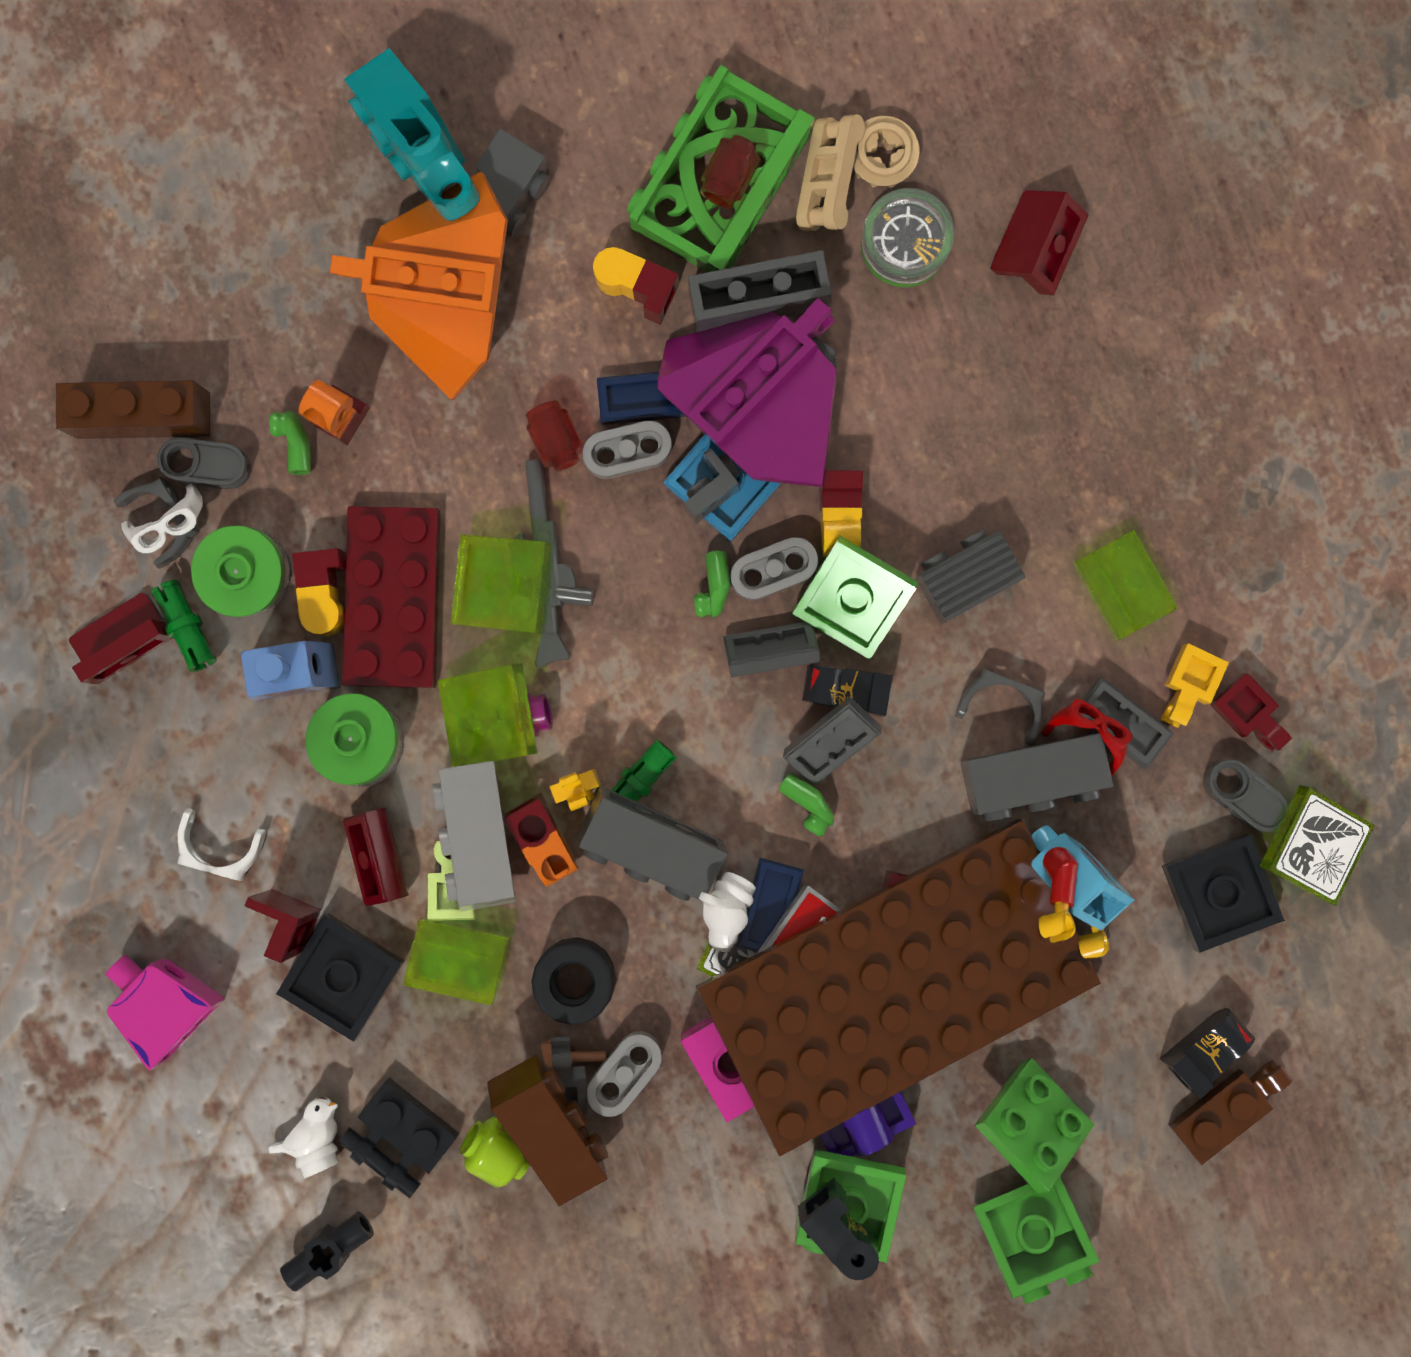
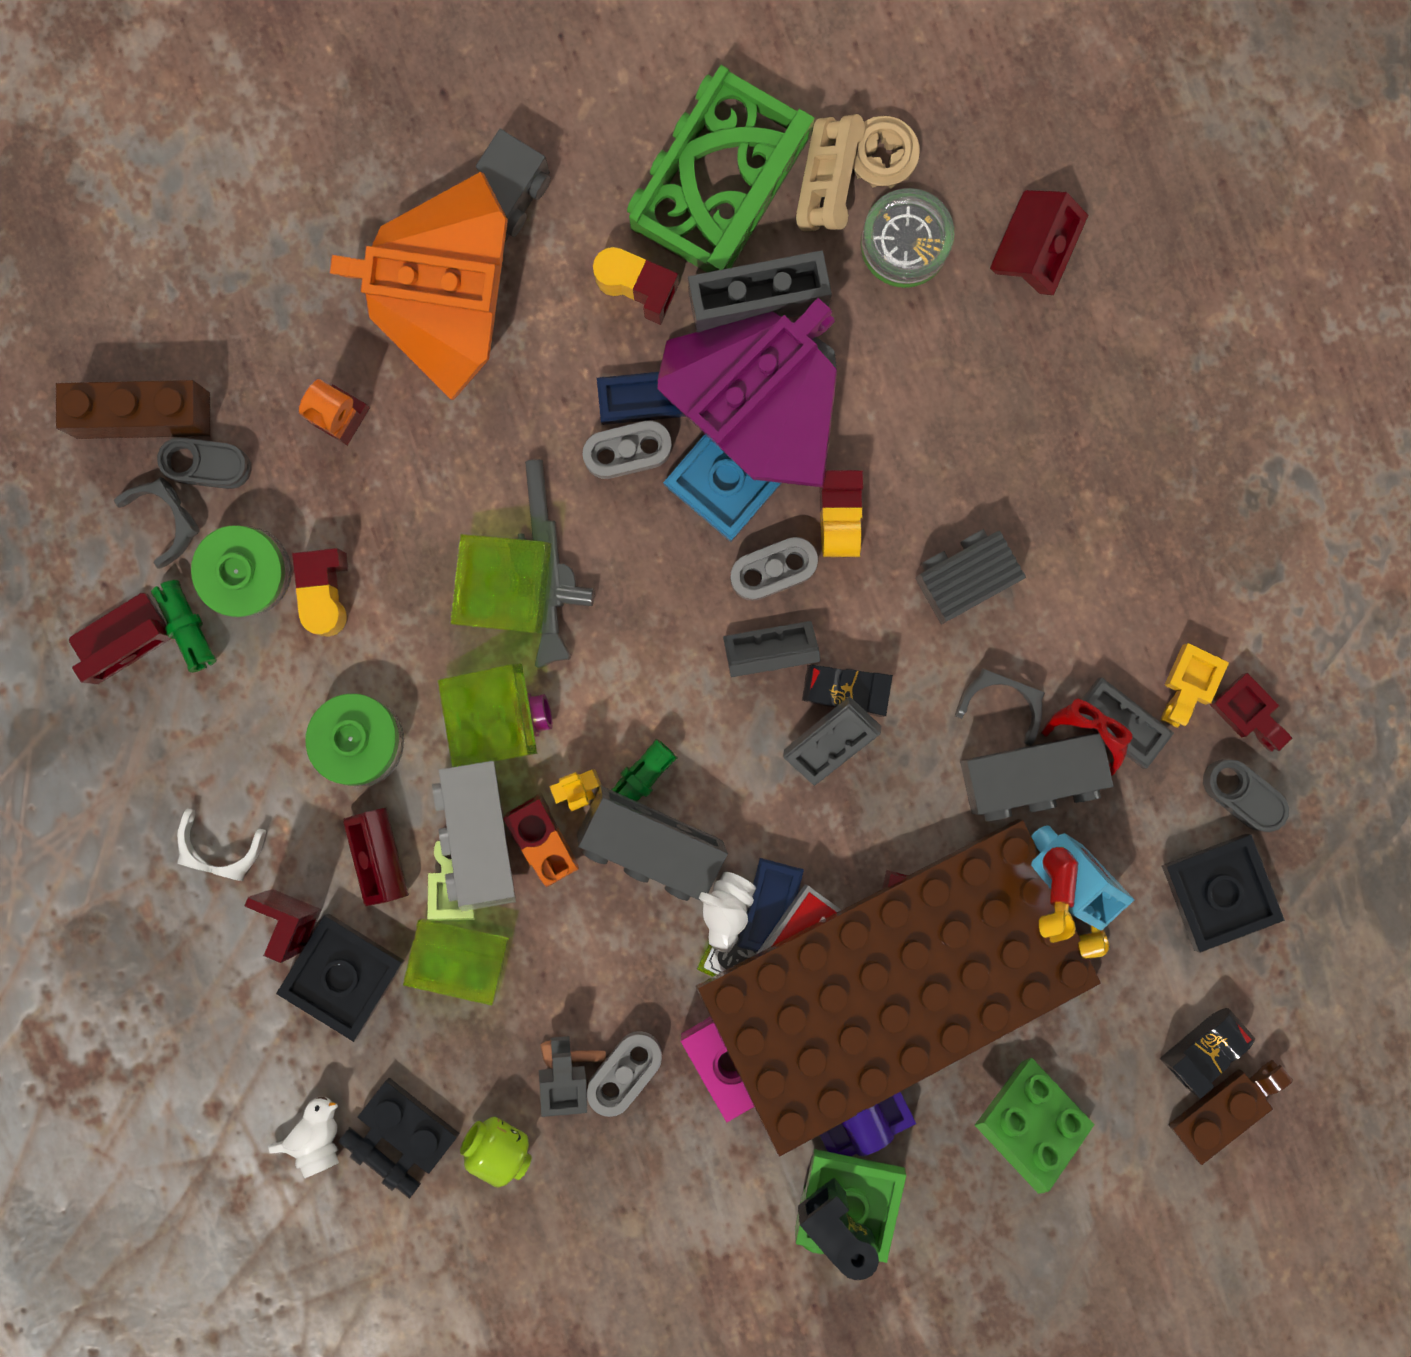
(158, 1007): dark pink torso -> none
(189, 507): white cap -> none
(289, 670): medium blue torso -> none
(298, 441): bright green arm -> none
(314, 1263): black axle -> none
(391, 597): dark red plate -> none
(411, 129): teal brick -> none
(548, 1129): reddish brown brick -> none
(554, 436): clear red brick -> none
(568, 1009): black tyre -> none
(709, 495): dark grey bracket -> none
(718, 583): bright green arm -> none
(729, 171): clear red brick -> none
(810, 799): bright green arm -> none
(855, 597): plate -> none
(1036, 1240): bright green plate -> none
(1125, 585): clear neon green plate -> none
(1317, 845): tile -> none

